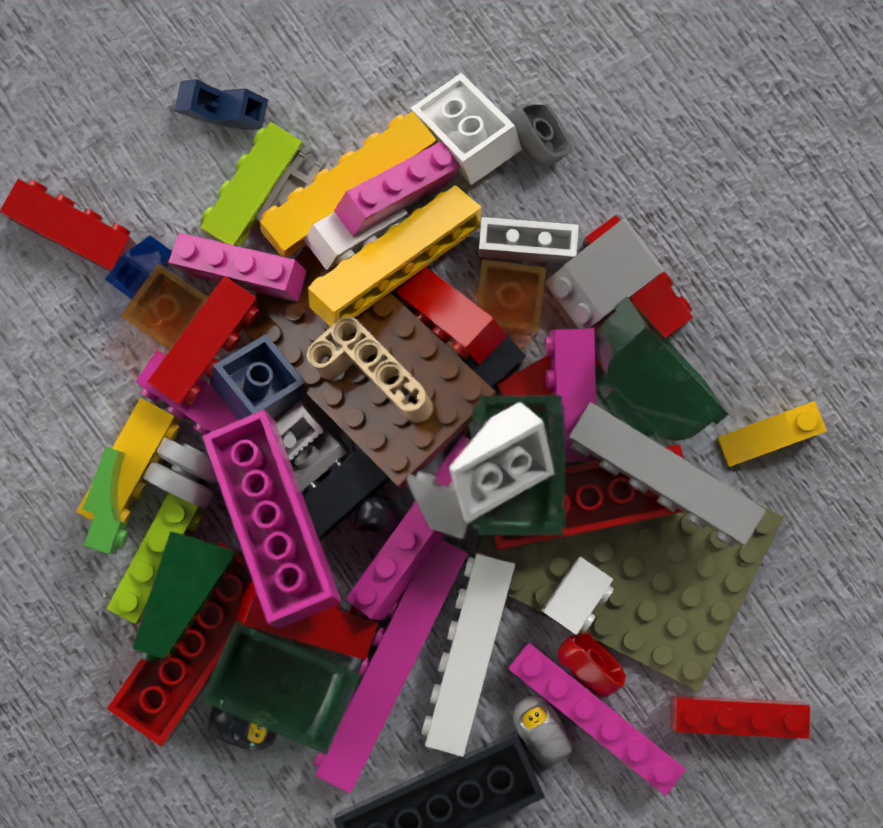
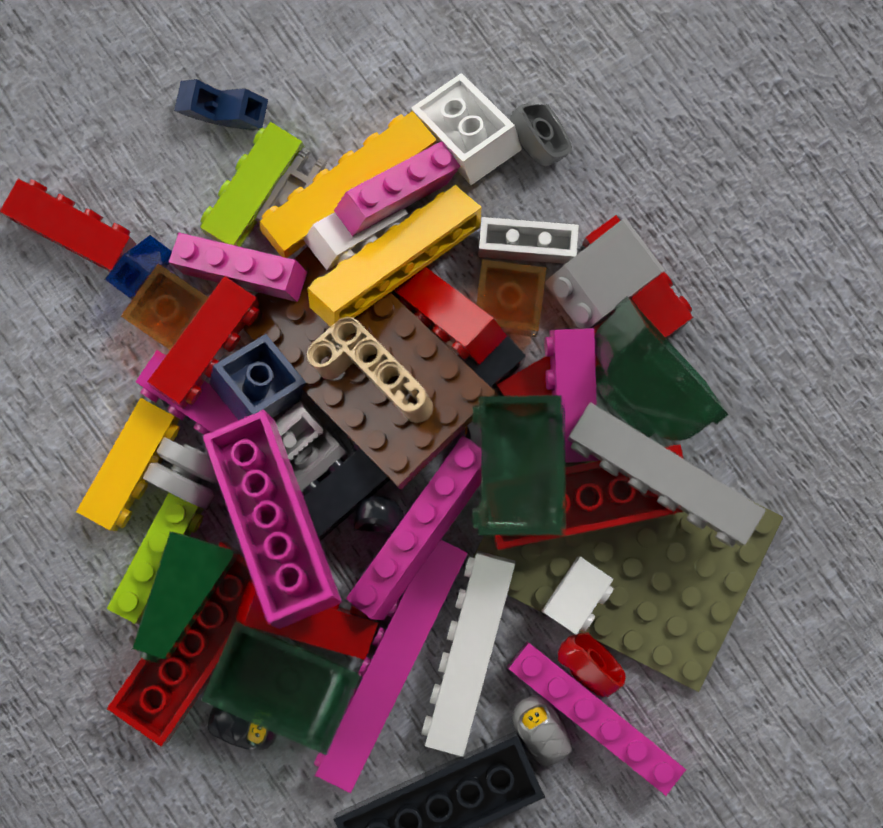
(107, 529): bright green slope -> none
(438, 504): light grey slope -> none
(501, 461): white slope -> none
(740, 717): red brick -> none
(771, 434): yellow slope -> none

